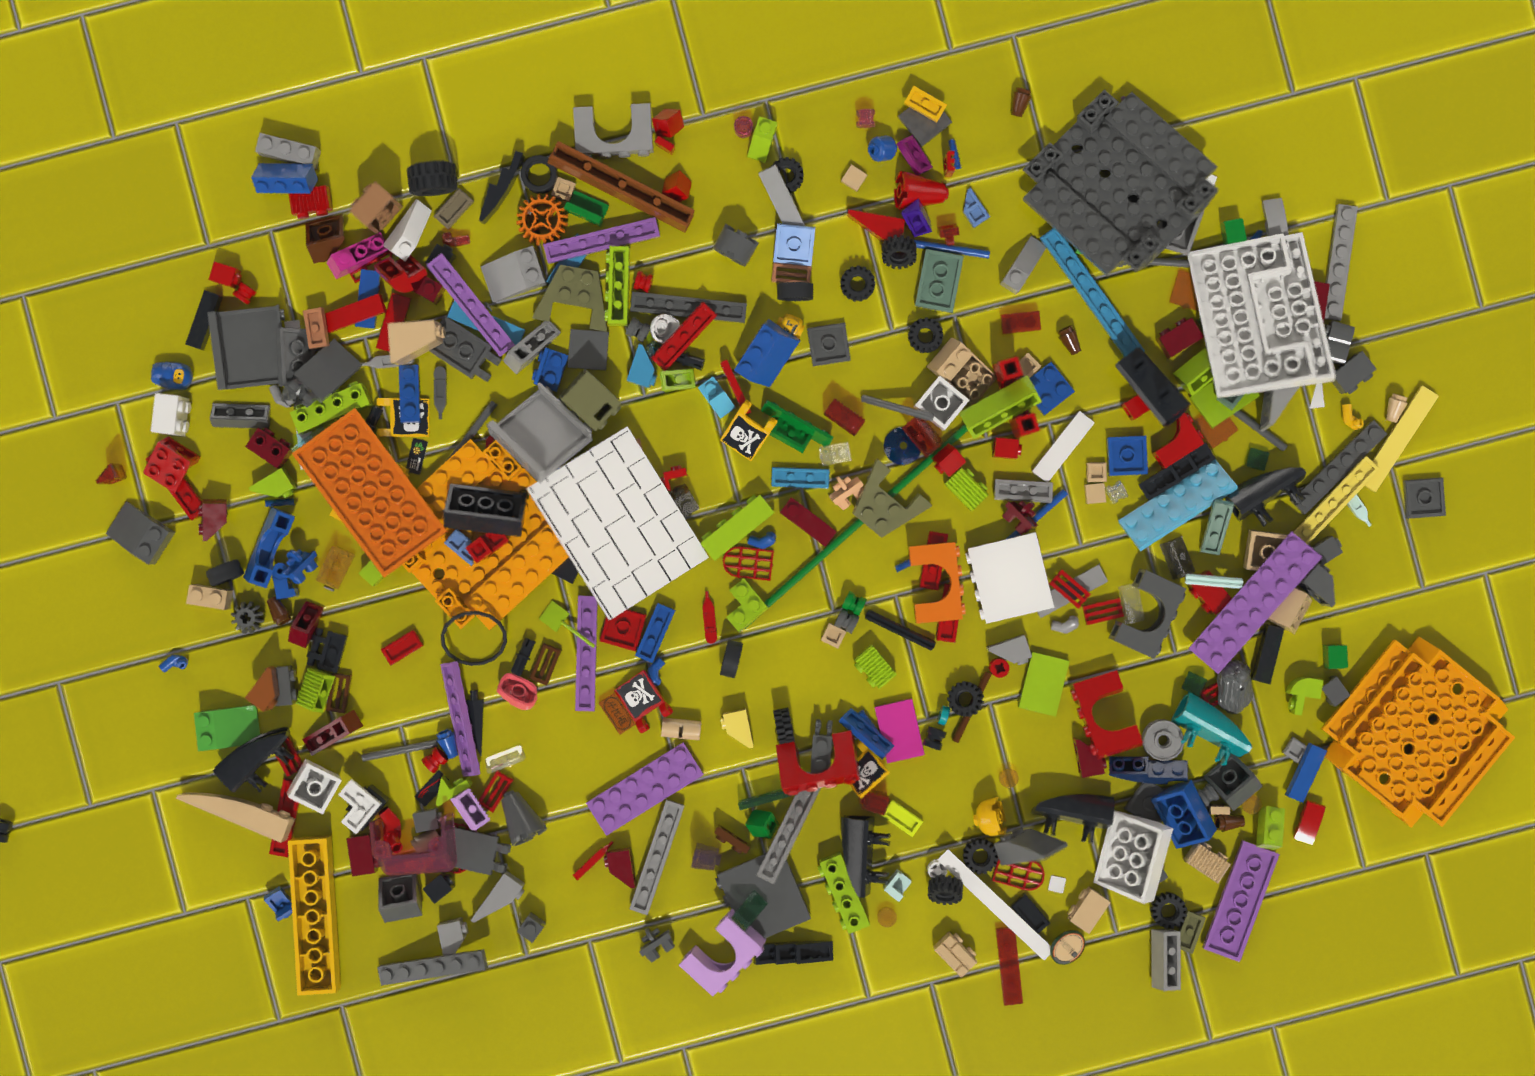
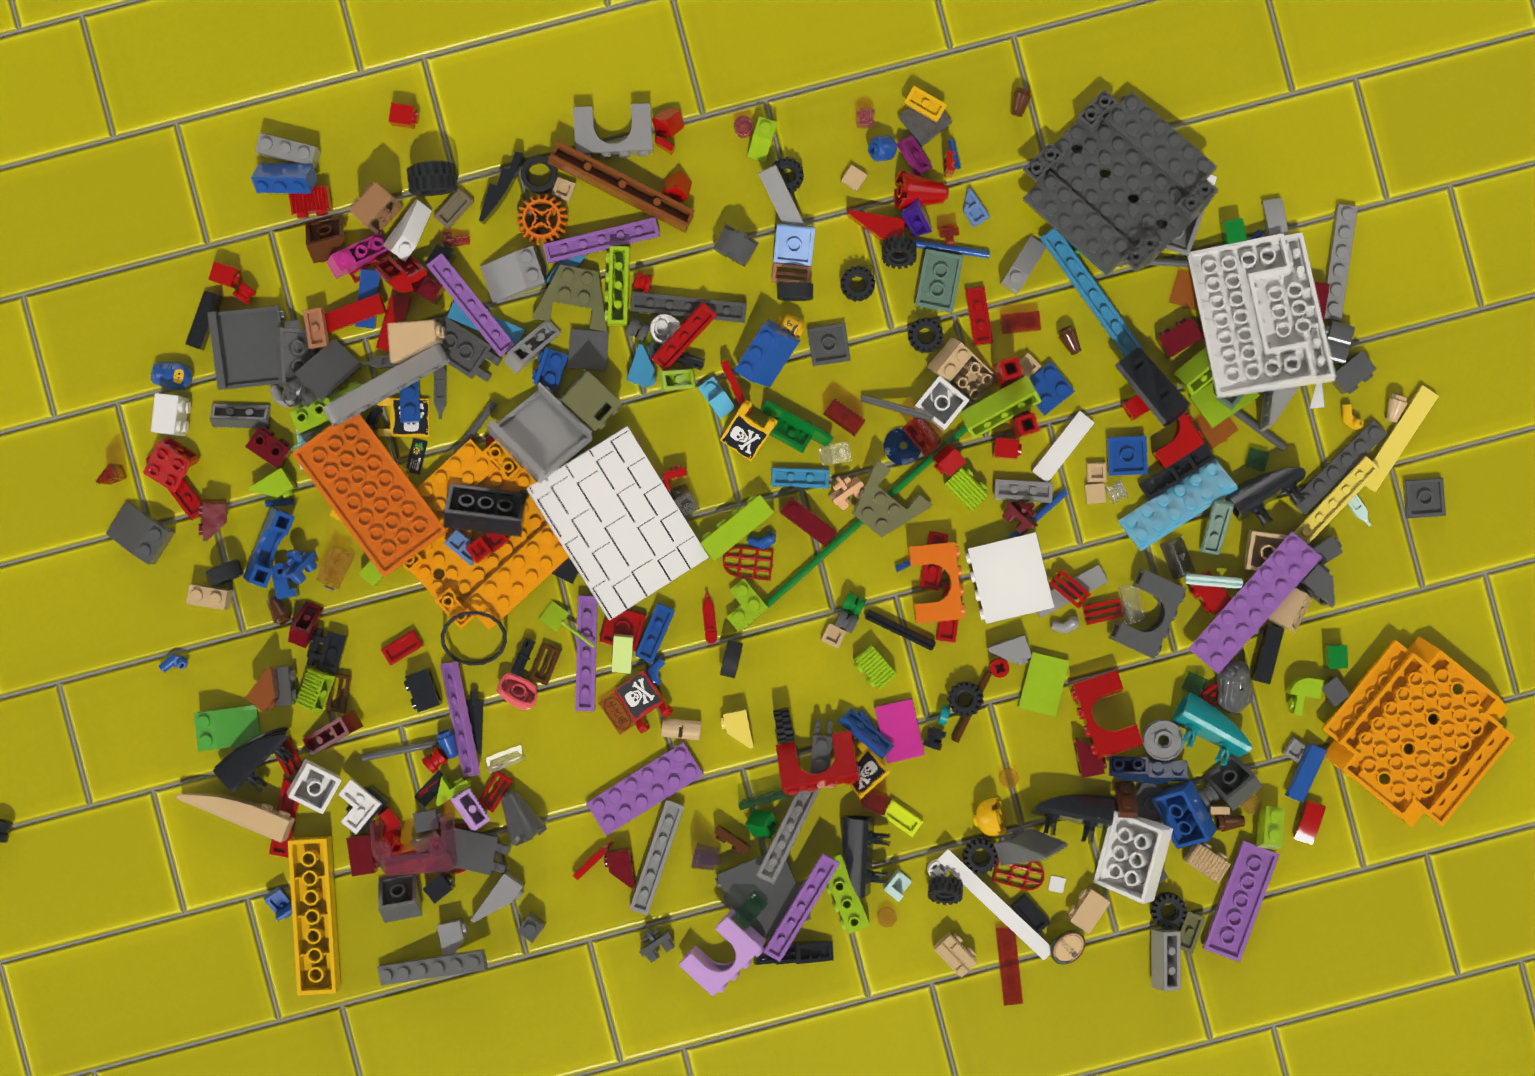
(251, 611): dark grey gear -> none
(386, 385): none -> light grey beam
(403, 115): none -> red brick
(423, 690): none -> black brick
(587, 208): green panel -> none
(622, 653): none -> yellowish green tile
(801, 906): none -> medium lavender plate
(979, 316): none -> red tile
(1126, 800): none -> reddish brown plate

